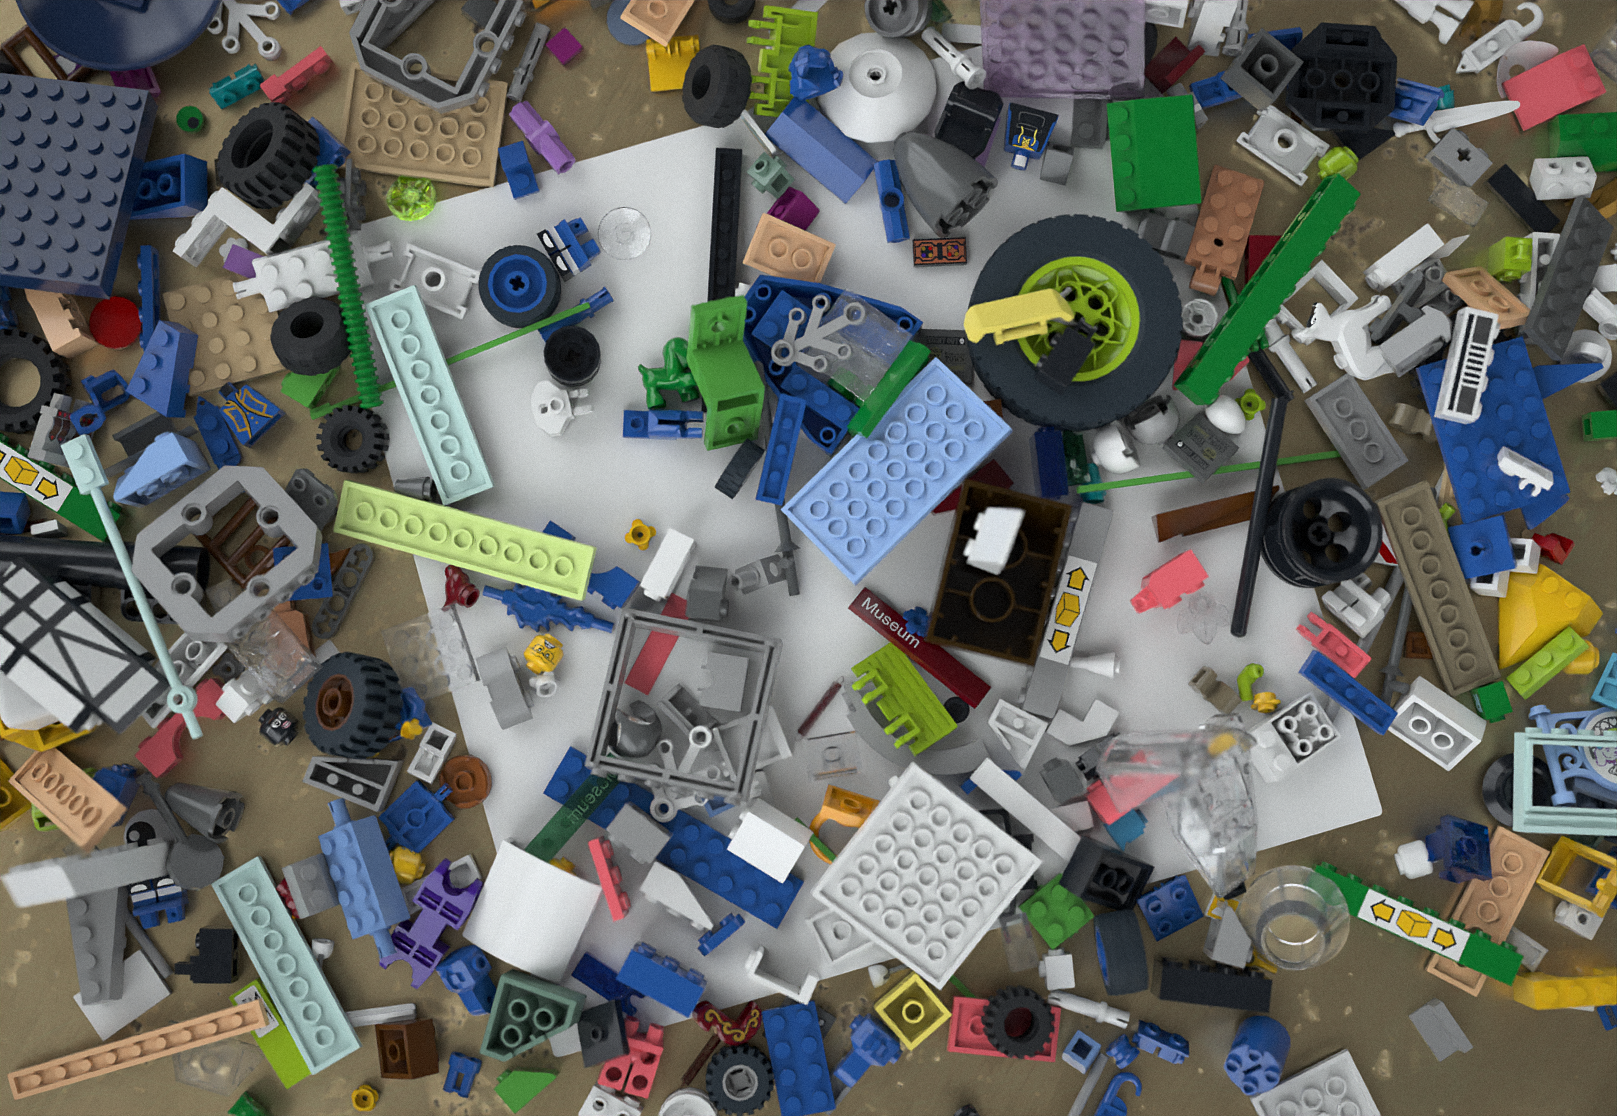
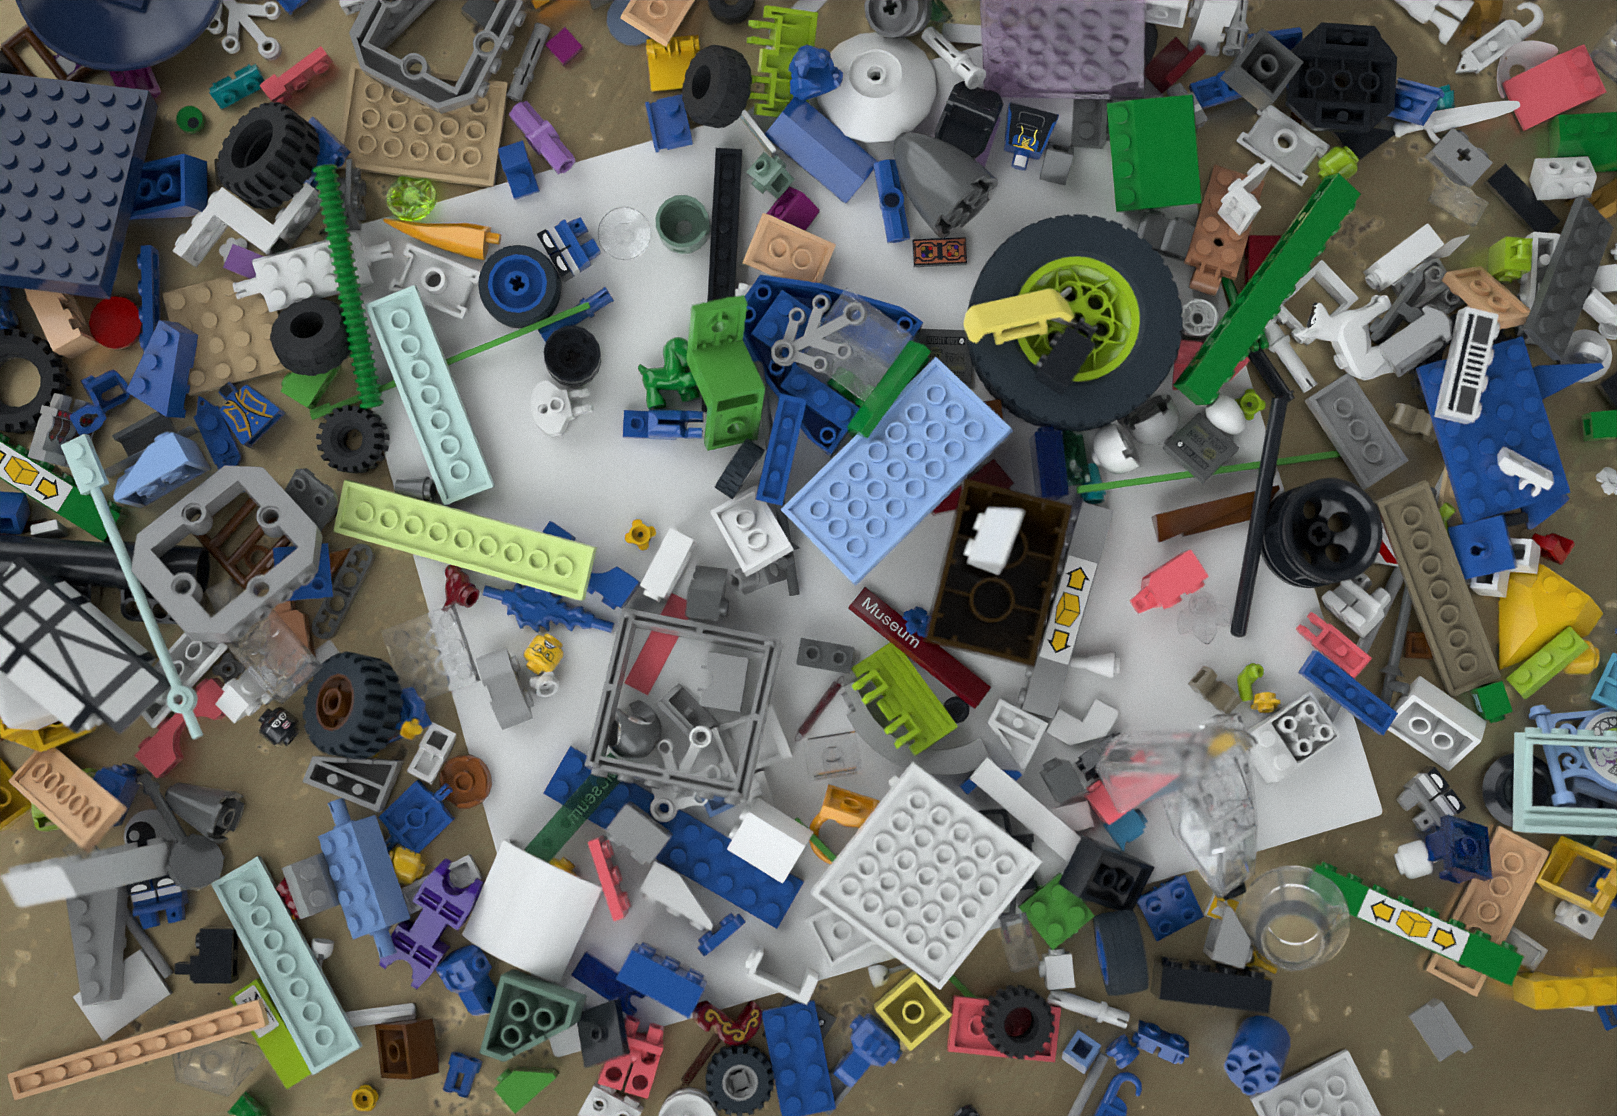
(458, 238): none -> light orange piece
(669, 123): none -> blue plate
(680, 209): none -> sand green piece
(751, 531): none -> white plate
(825, 655): none -> dark grey brick
(1239, 204): none -> white bracket
(1432, 796): none -> light grey hips
(1516, 518): none -> black tile

